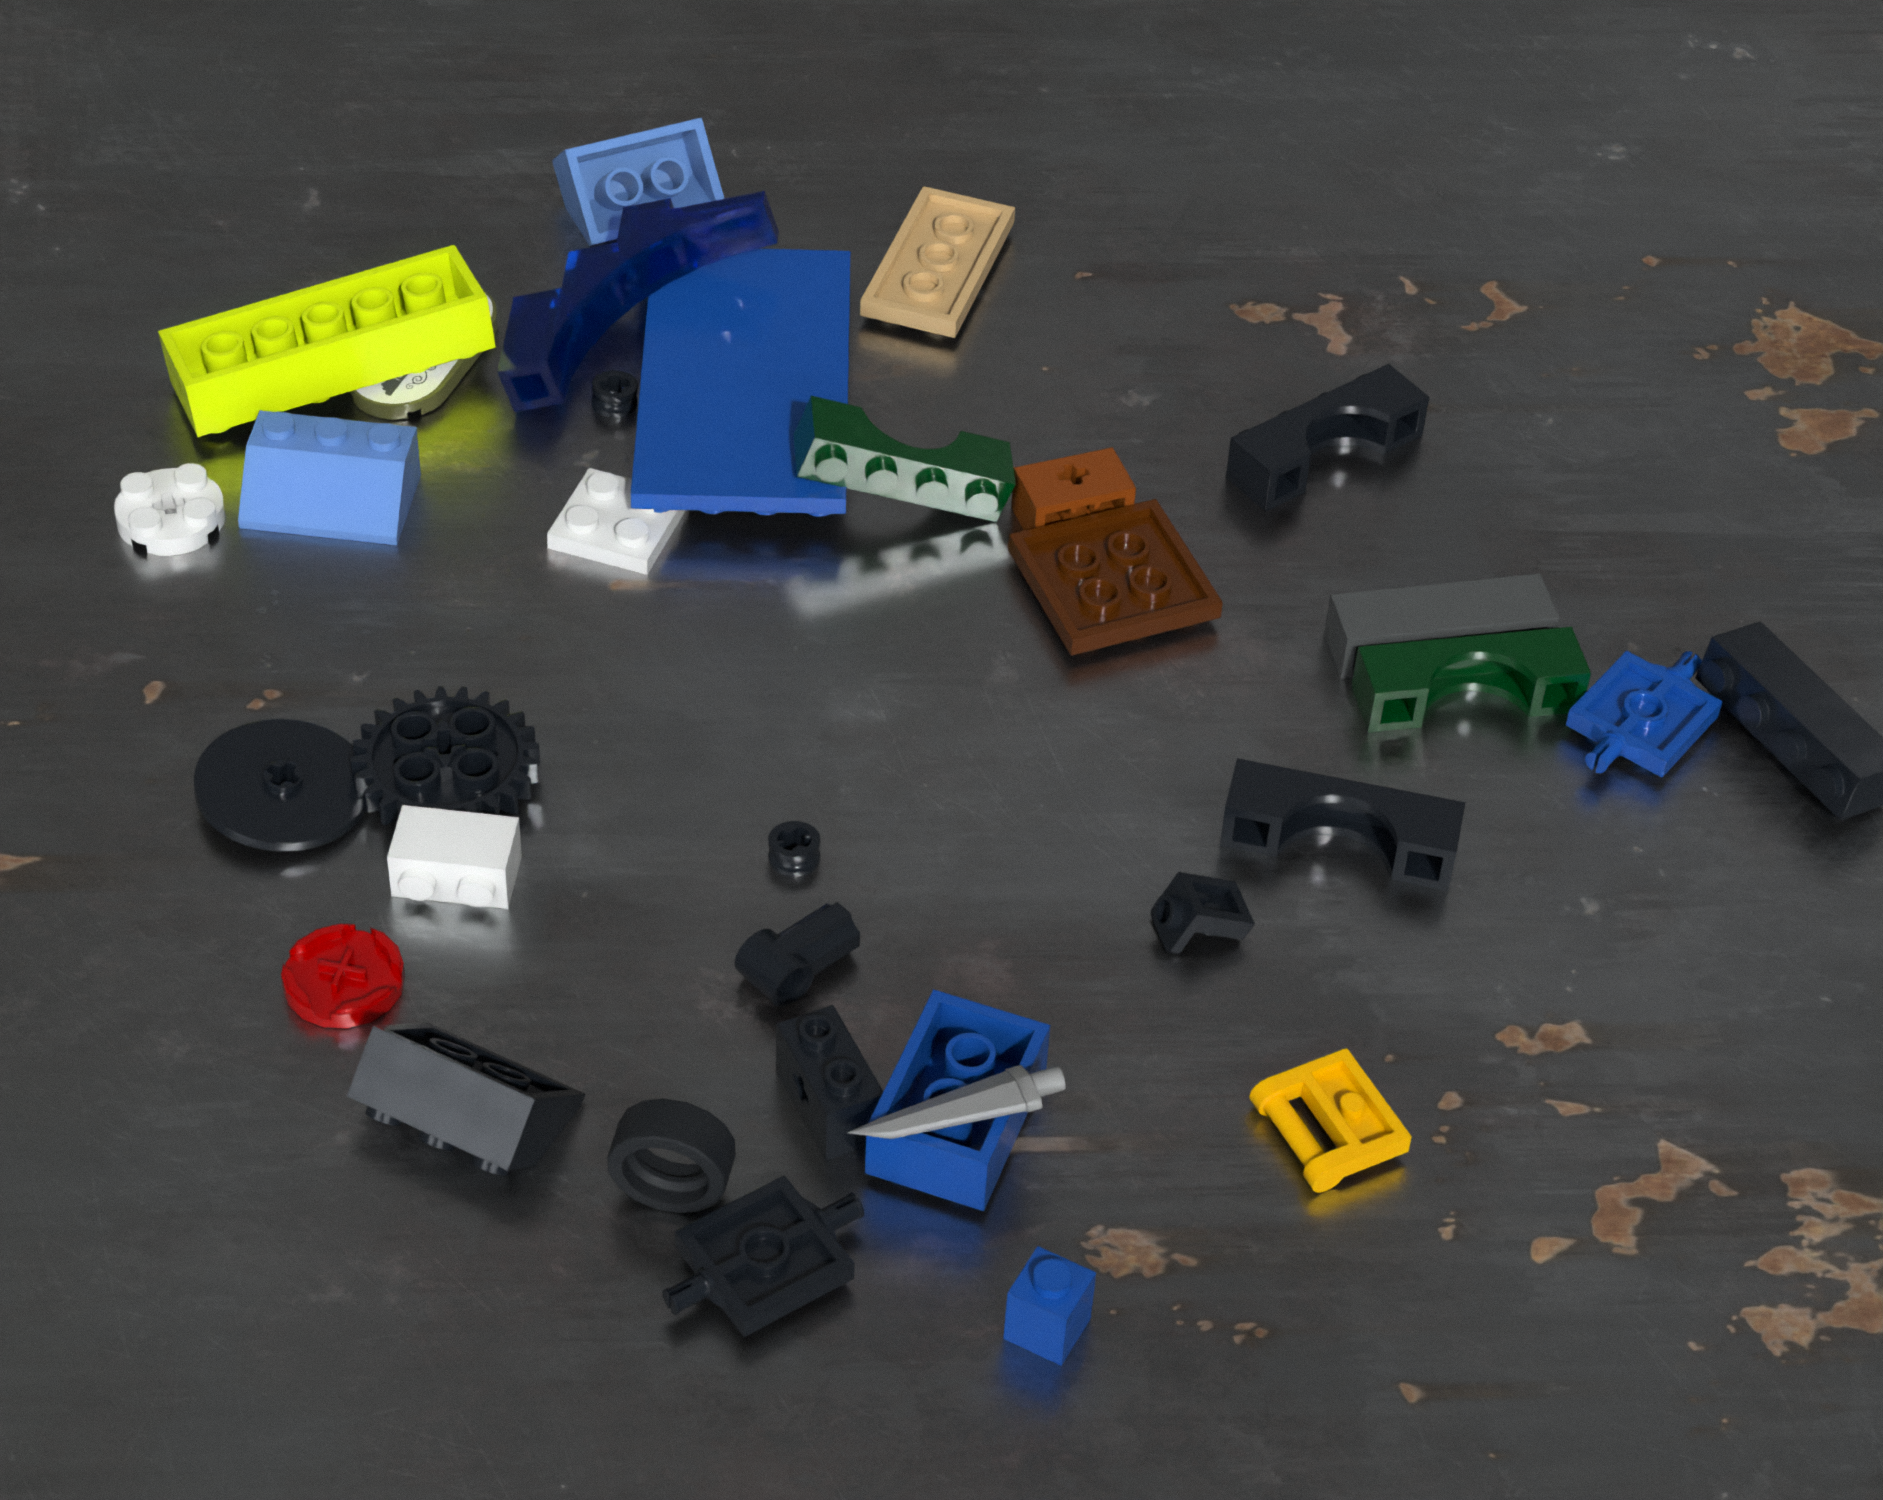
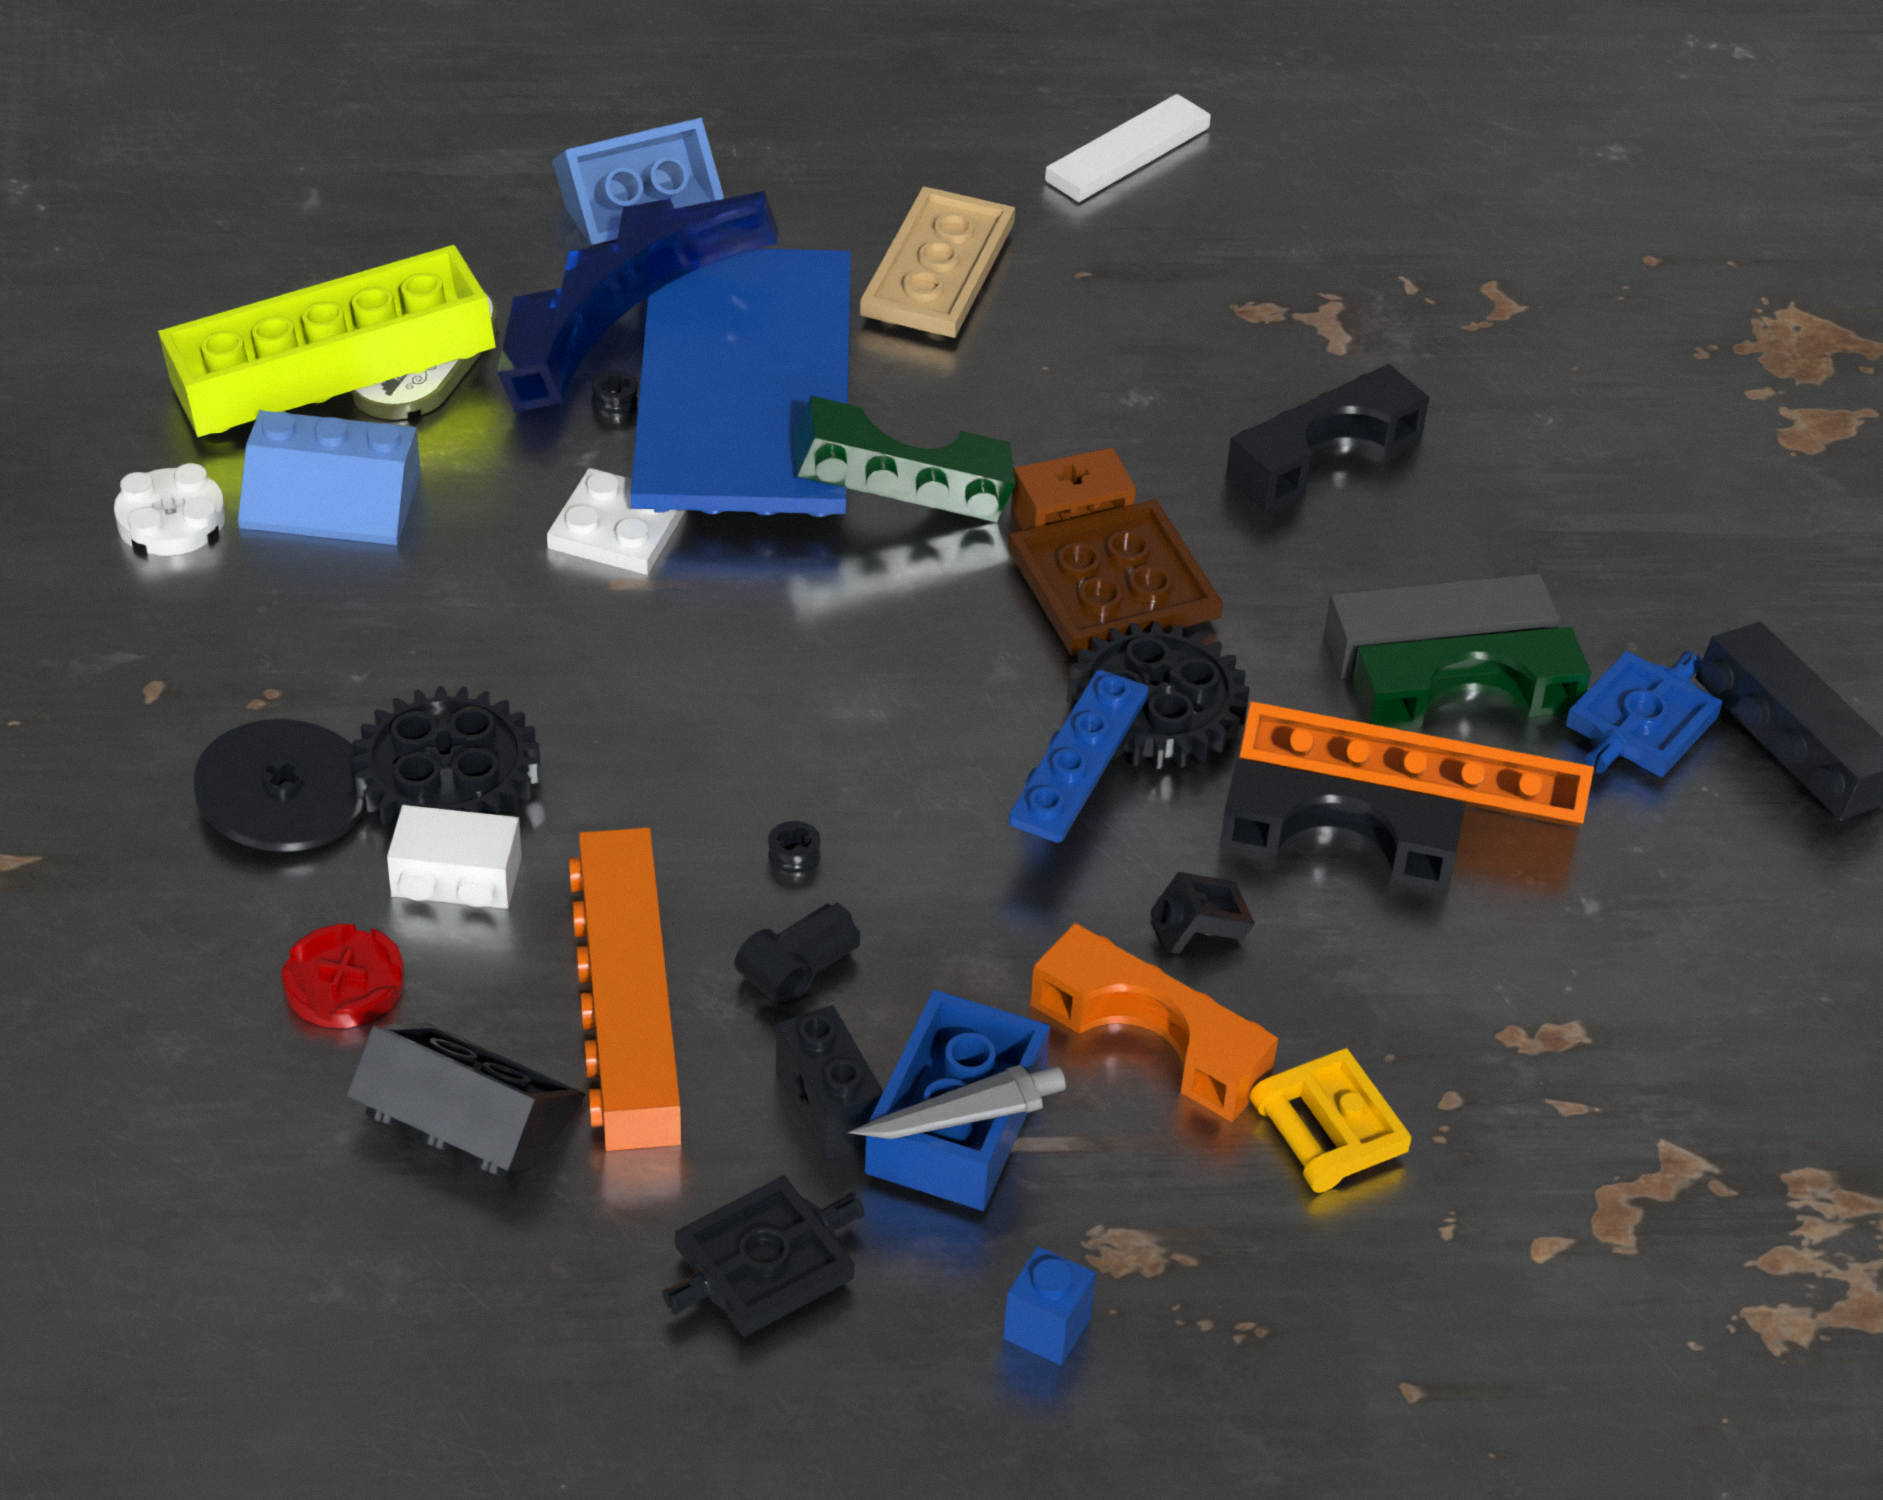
(628, 991): none -> orange brick
(677, 1128): black tyre -> none
(1078, 756): none -> blue bracket
(1095, 983): none -> orange arch
(1127, 147): none -> white tile
(1192, 691): none -> black gear
(1419, 764): none -> orange brick

